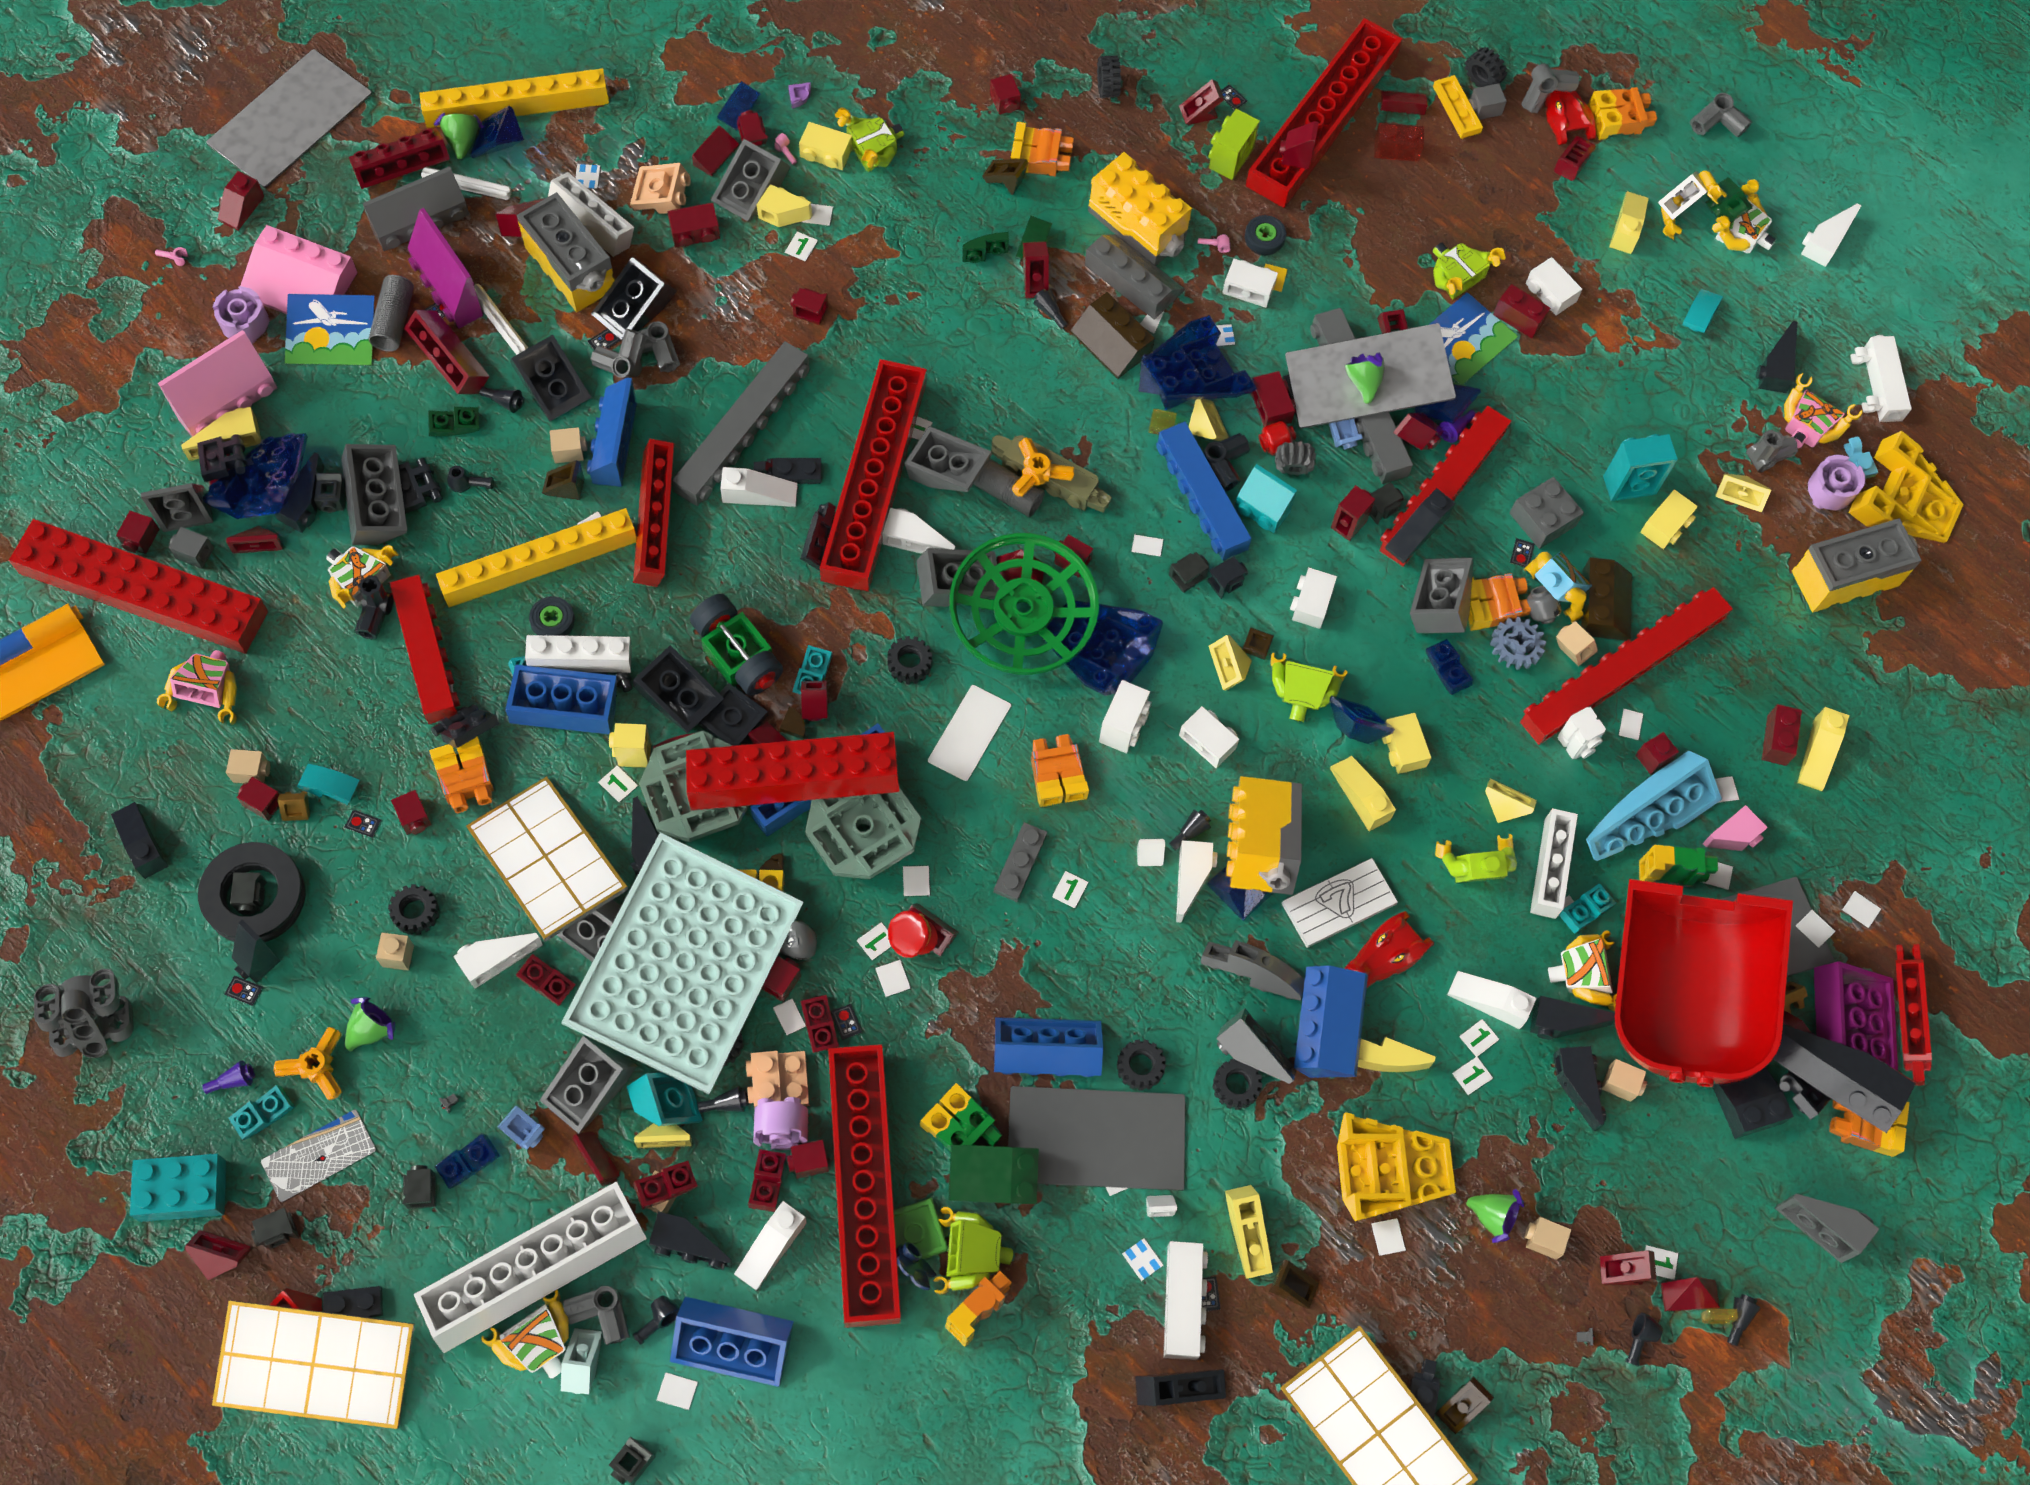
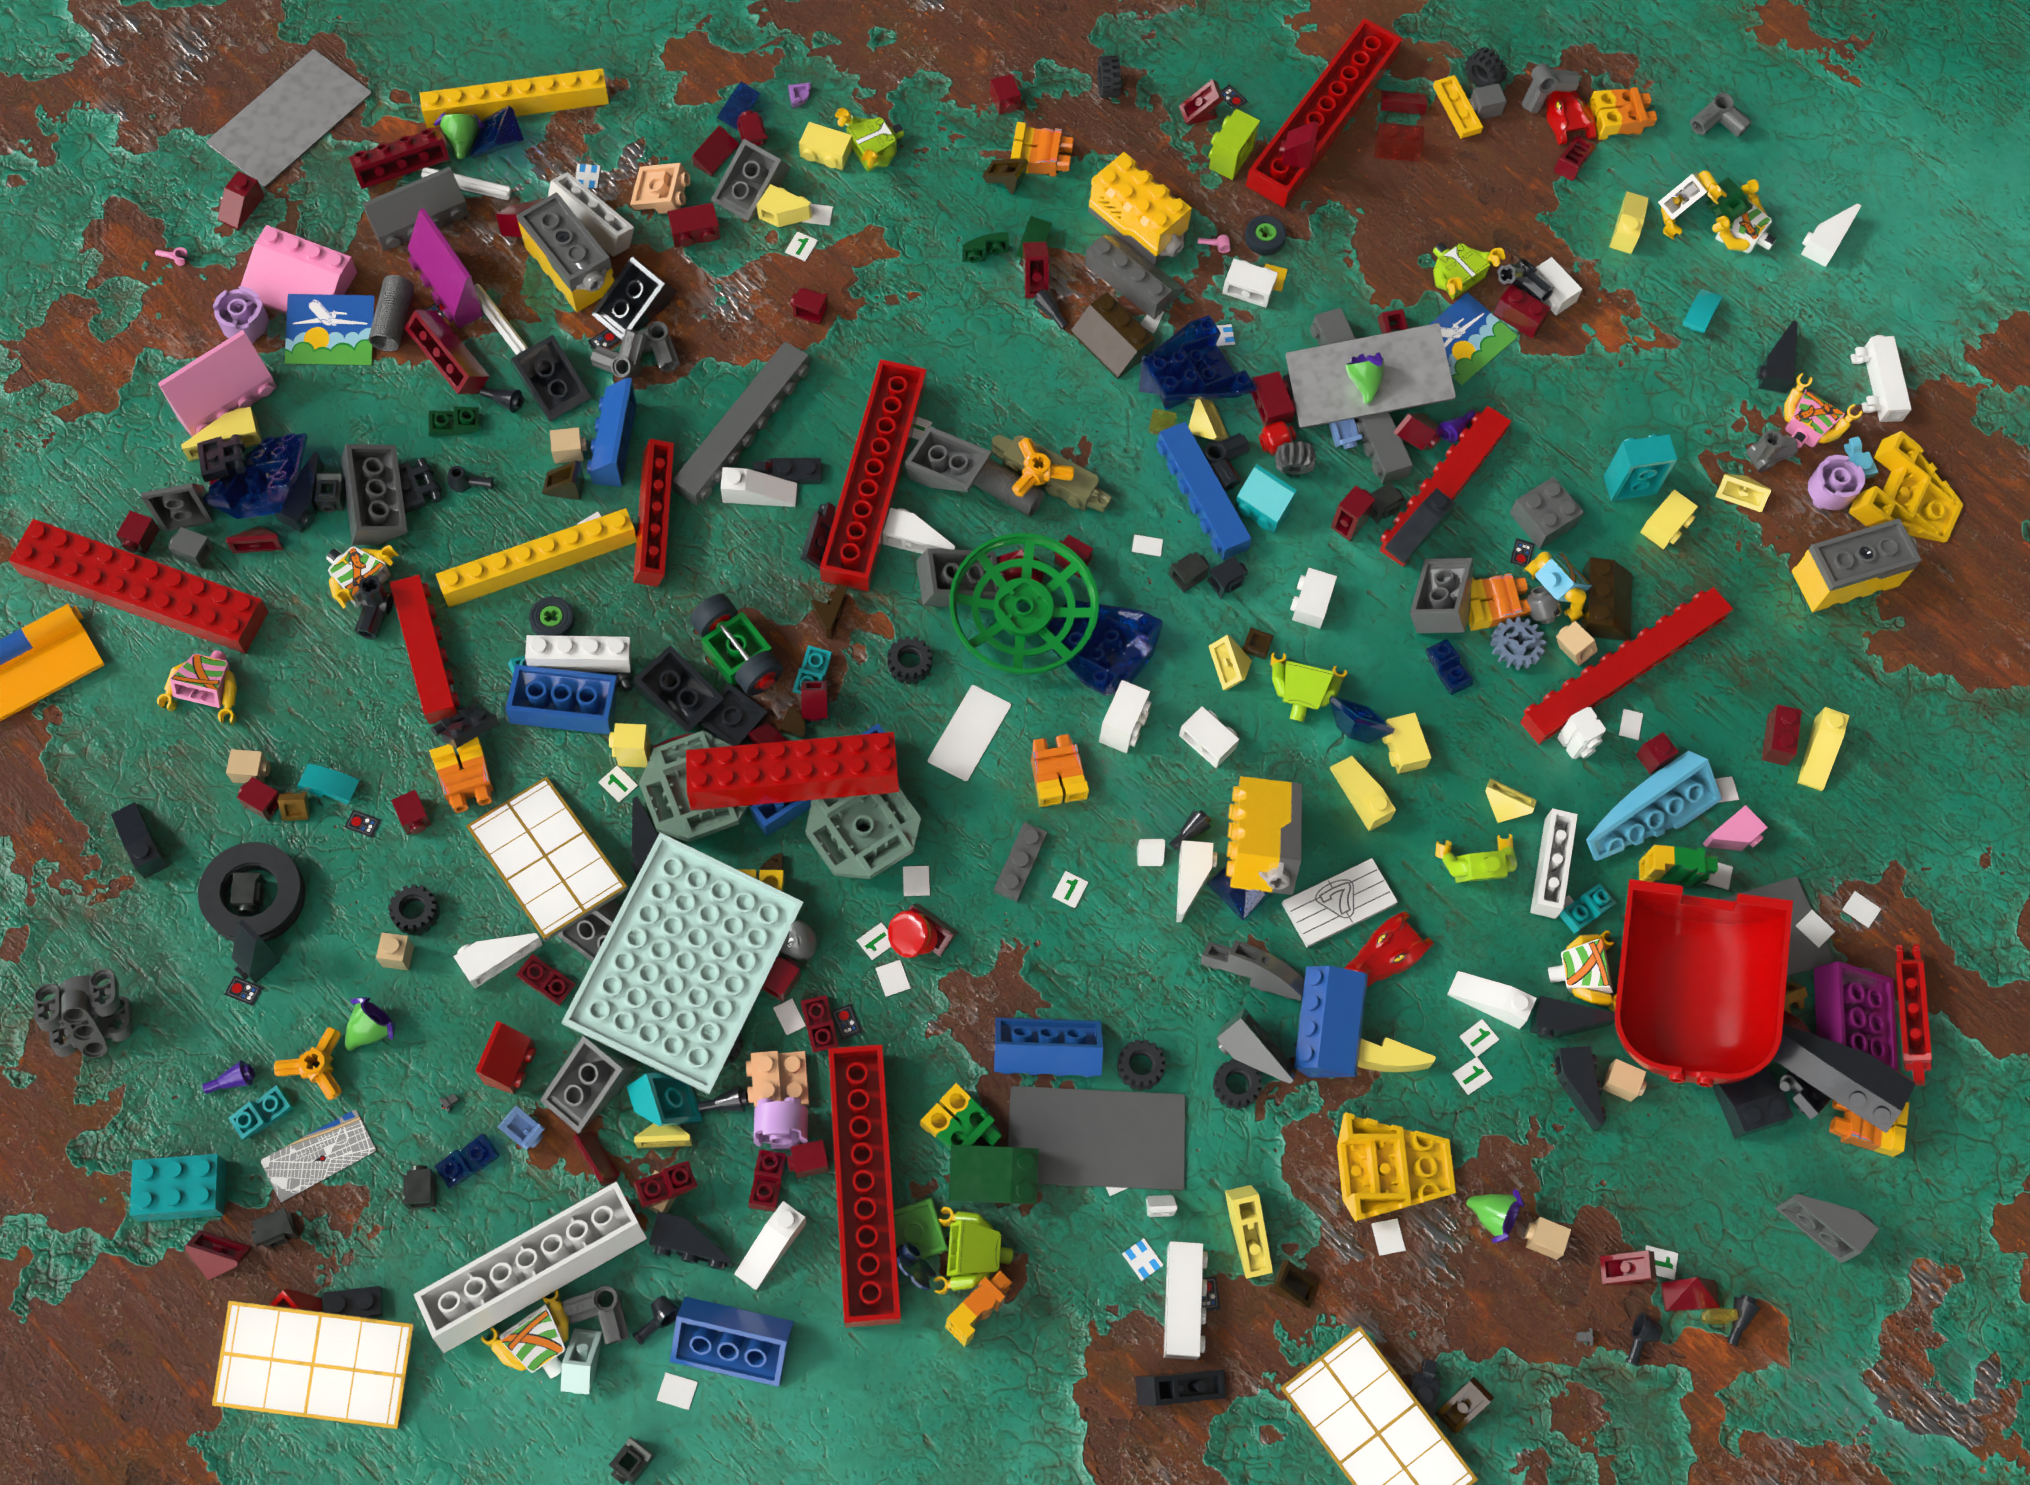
(505, 1058): none -> red slope
(781, 144): bright pink hand -> none
(830, 613): none -> dark brown slope
(1451, 409): clear blue slope -> none
(1525, 277): none -> black piece

